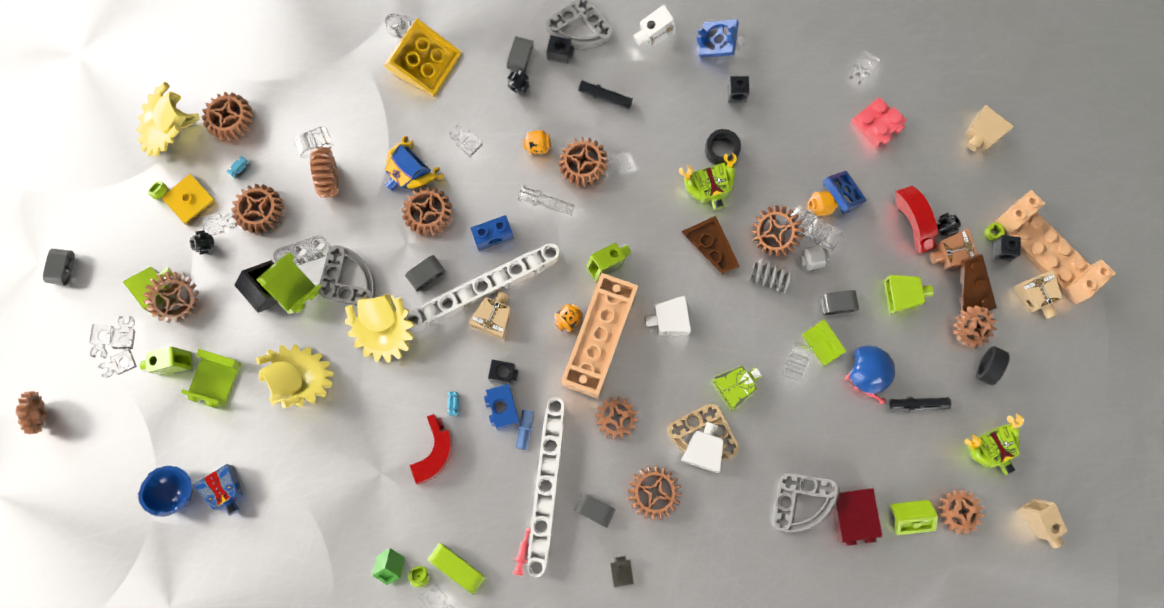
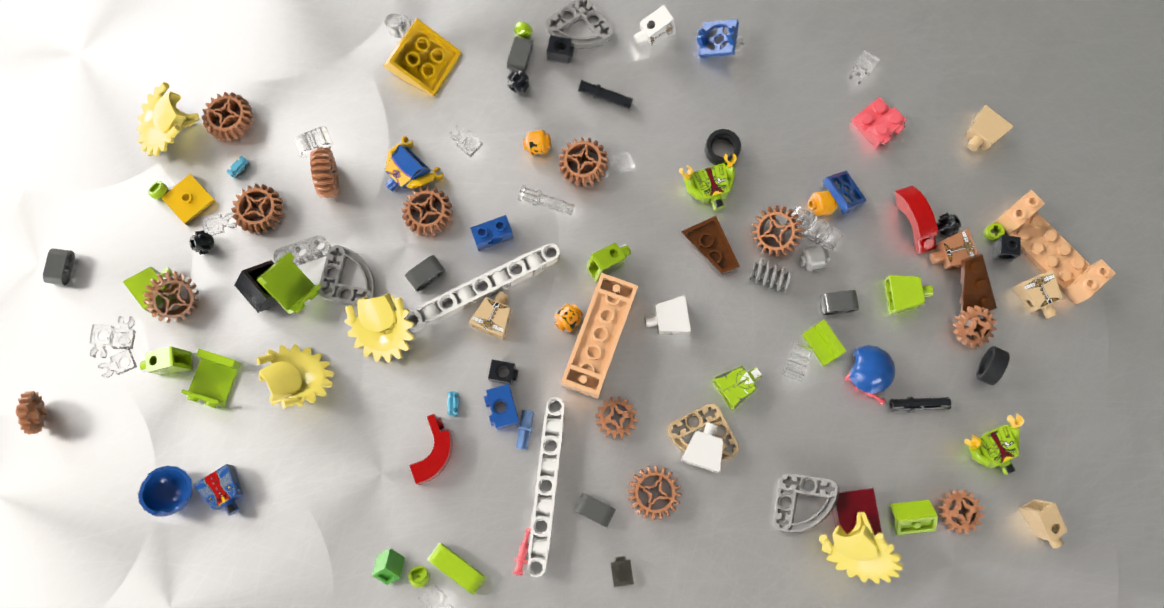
(523, 30): none -> lime tile
(738, 88): black brick -> none
(862, 552): none -> light yellow piece

